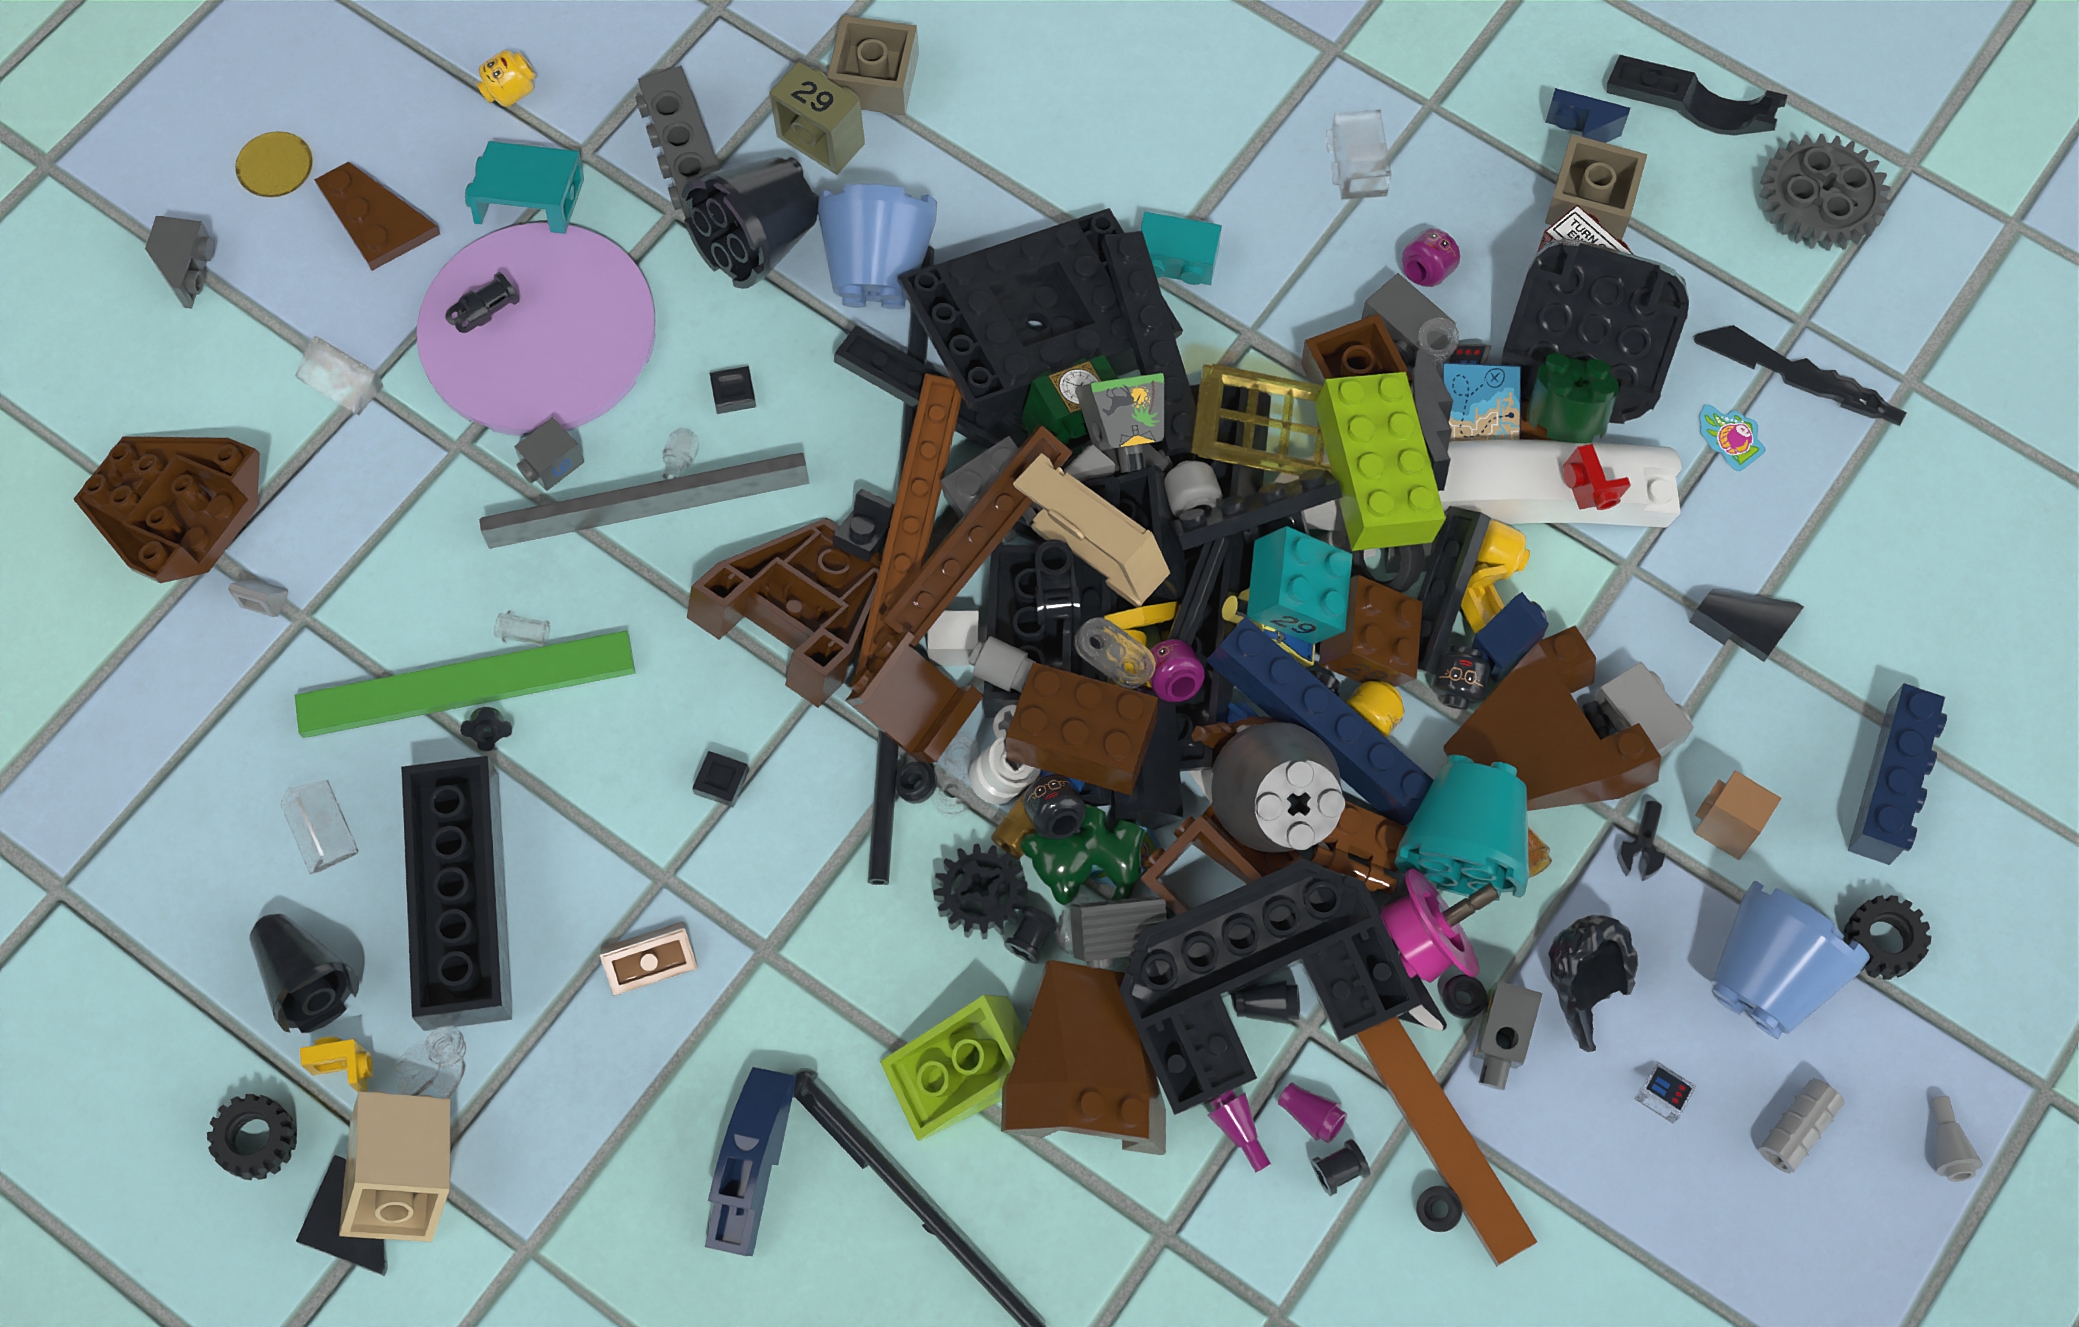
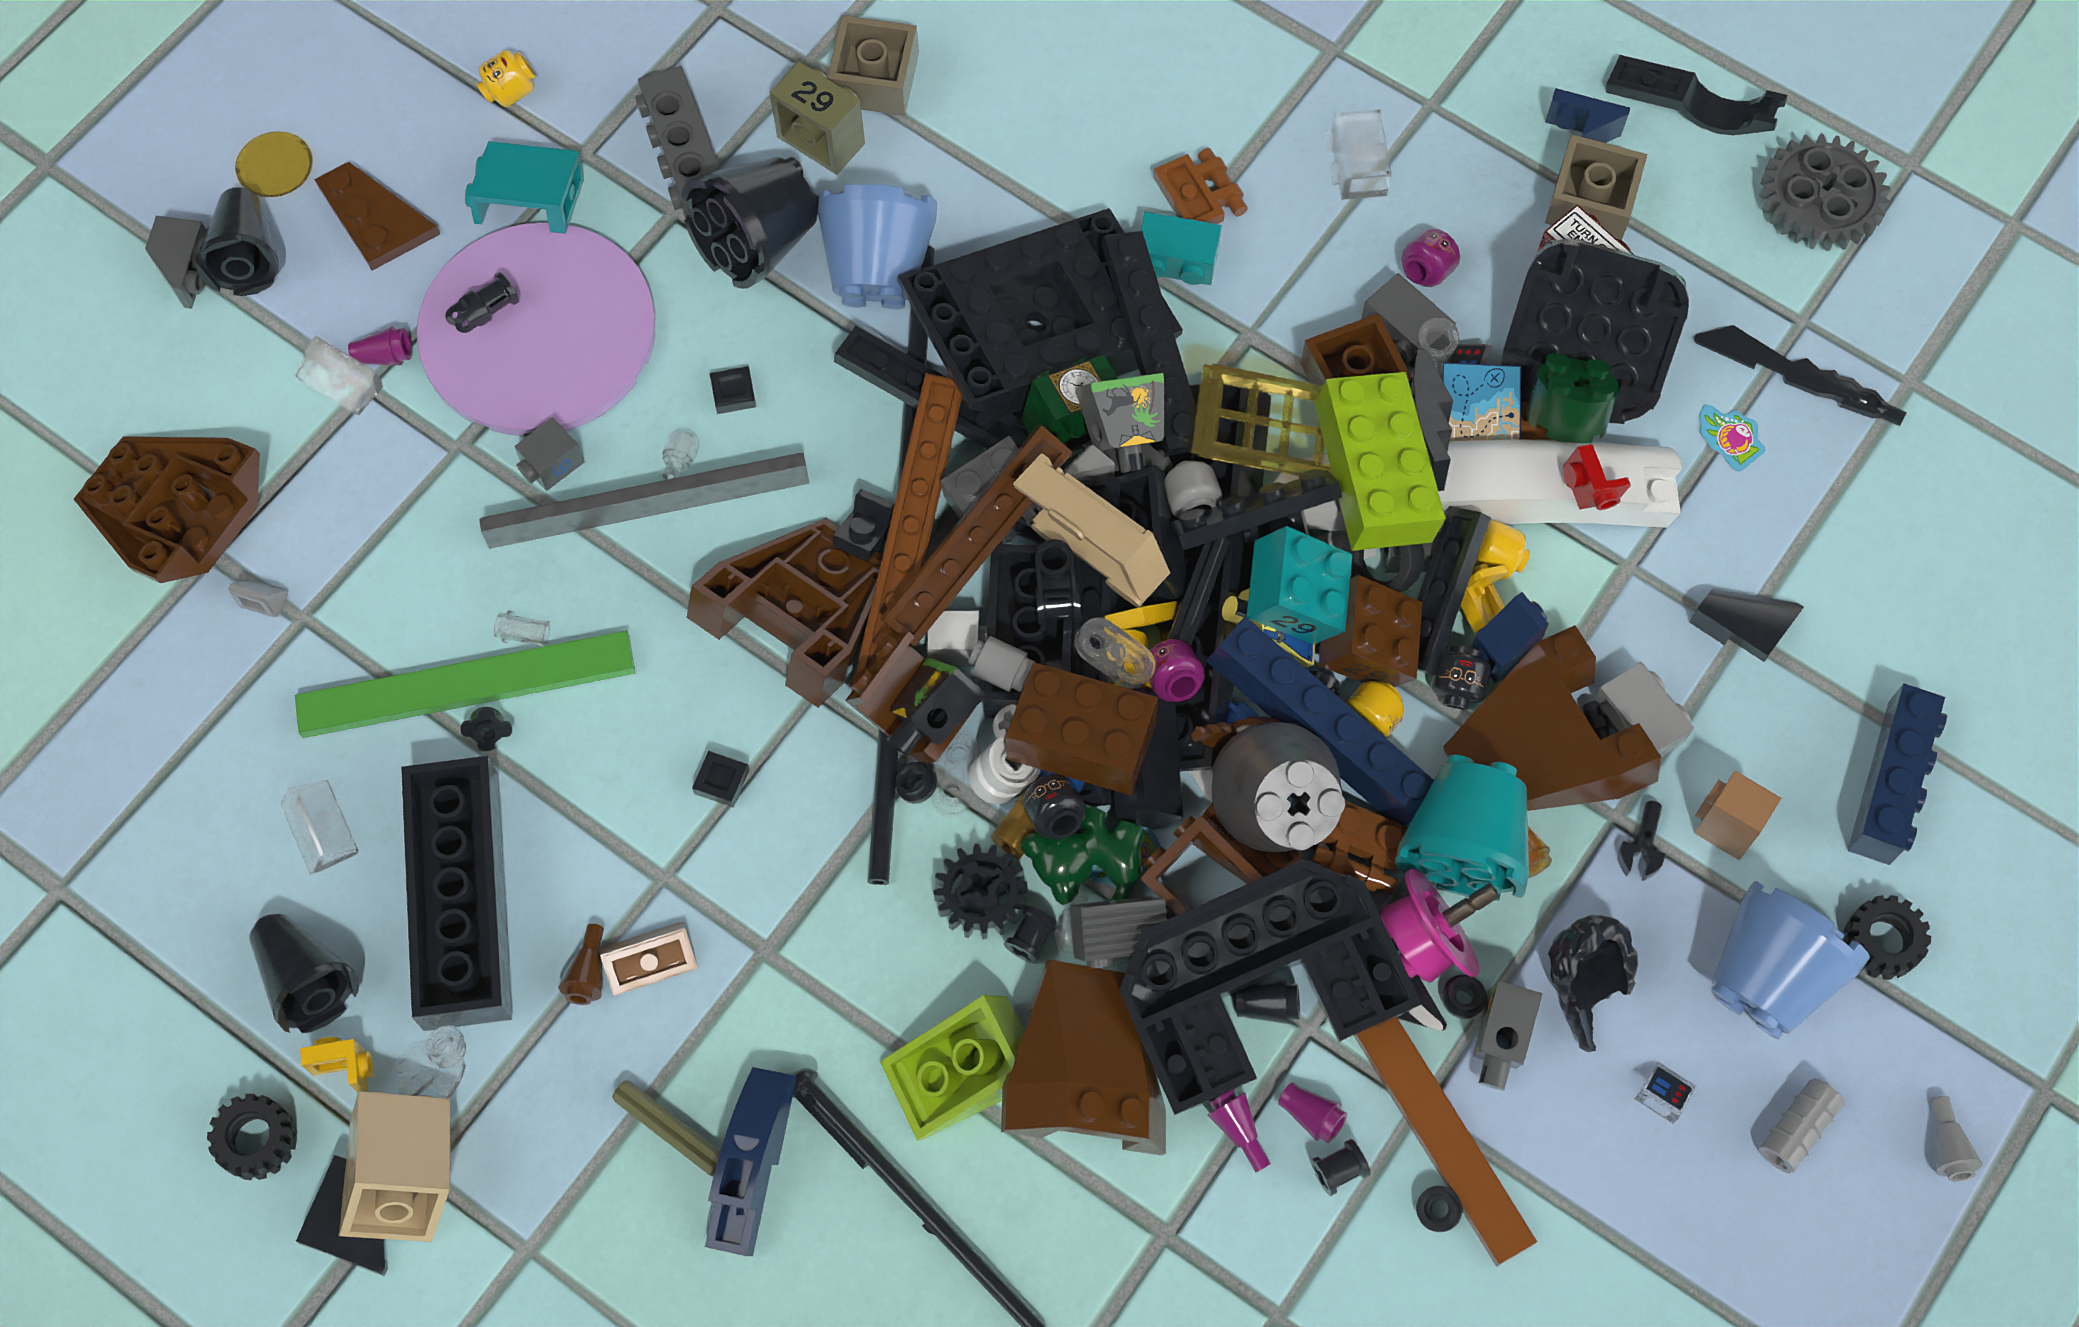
(238, 246): none -> black cone
(383, 348): none -> magenta cone
(583, 977): none -> reddish brown cone
(667, 1126): none -> olive axle
(933, 705): none -> black torso
(1189, 194): none -> dark orange plate

